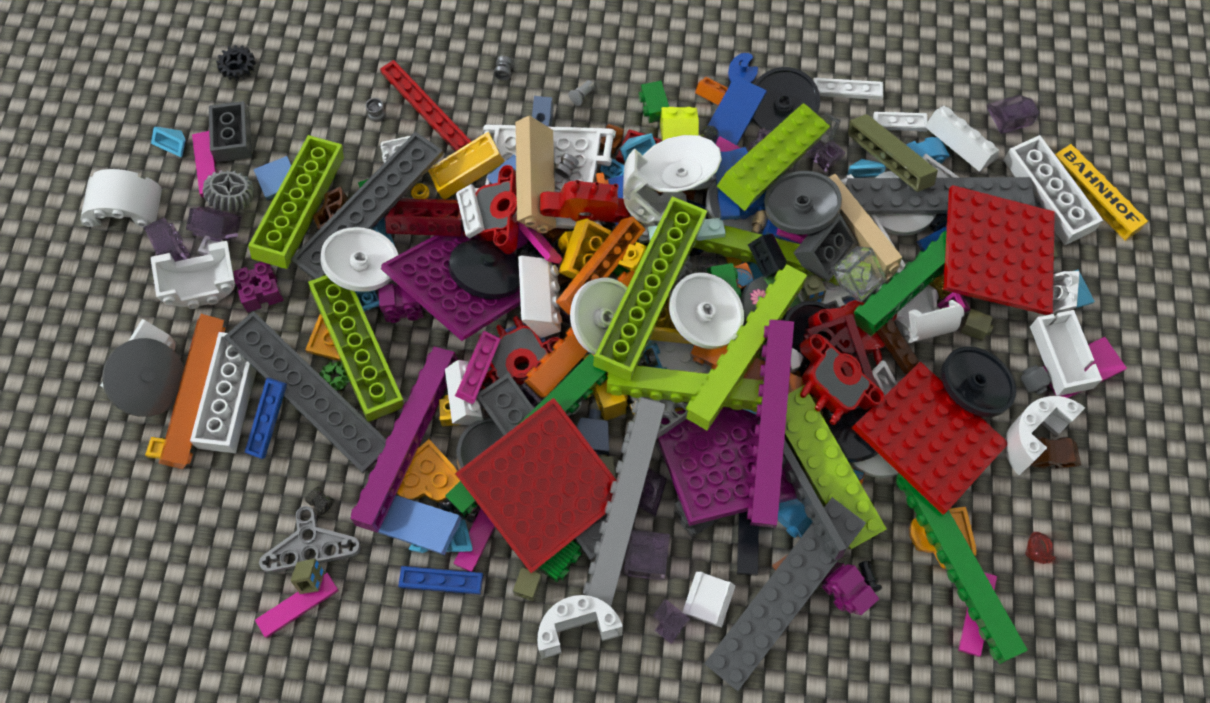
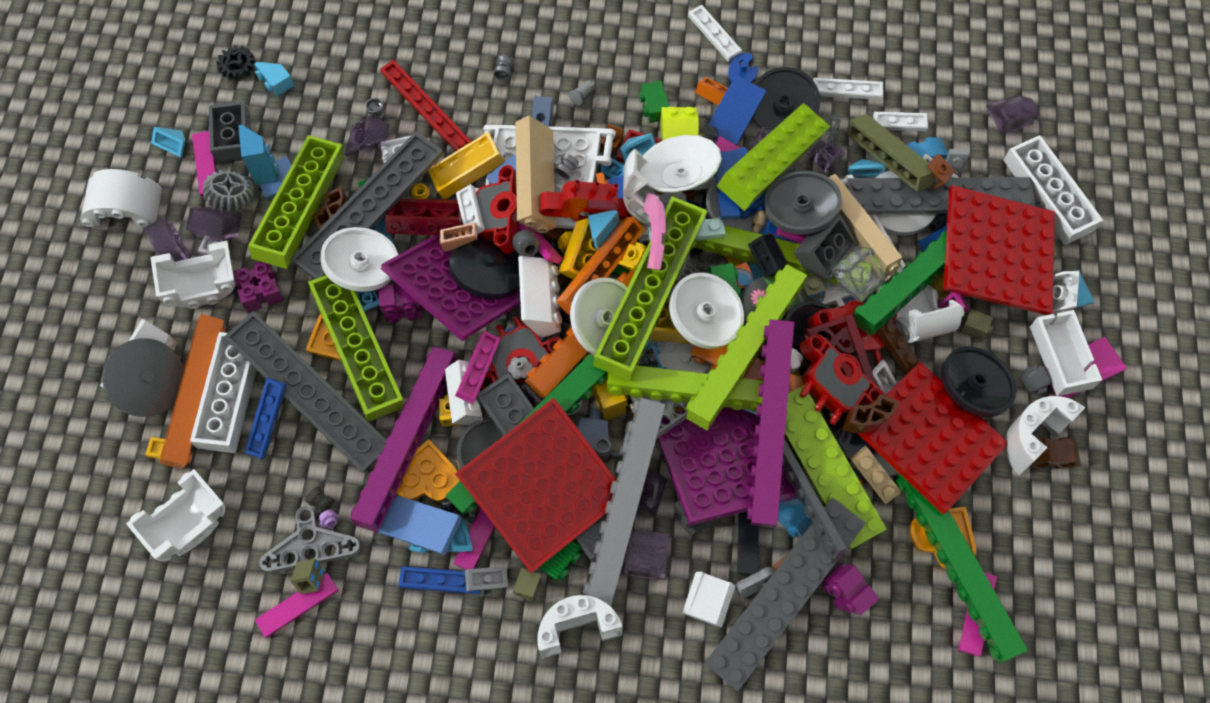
(181, 521): none -> white cylinder
(257, 157): none -> dark azure slope
(275, 77): none -> medium azure slope
(328, 519): none -> lavender plate
(338, 382): bright green gear -> none
(366, 134): none -> clear purple slope
(452, 237): none -> nougat slope
(486, 578): none -> light grey plate
(519, 371): none -> light grey plant
(525, 243): none -> dark grey head
(602, 226): none -> medium azure slope
(604, 450): none -> dark grey piece
(656, 213): none -> bright pink tile
(671, 621): clear purple brick -> none
(714, 33): none -> white tile
(754, 582): none -> light grey piece
(869, 417): none -> reddish brown brick
(869, 577): black pin -> none
(875, 474): none -> tan plate
(940, 169): none -> dark orange bracket
(957, 159): none -> light grey plate
(962, 138): white slope -> none
(1036, 551): clear red piece -> none
(1102, 194): yellow brick -> none

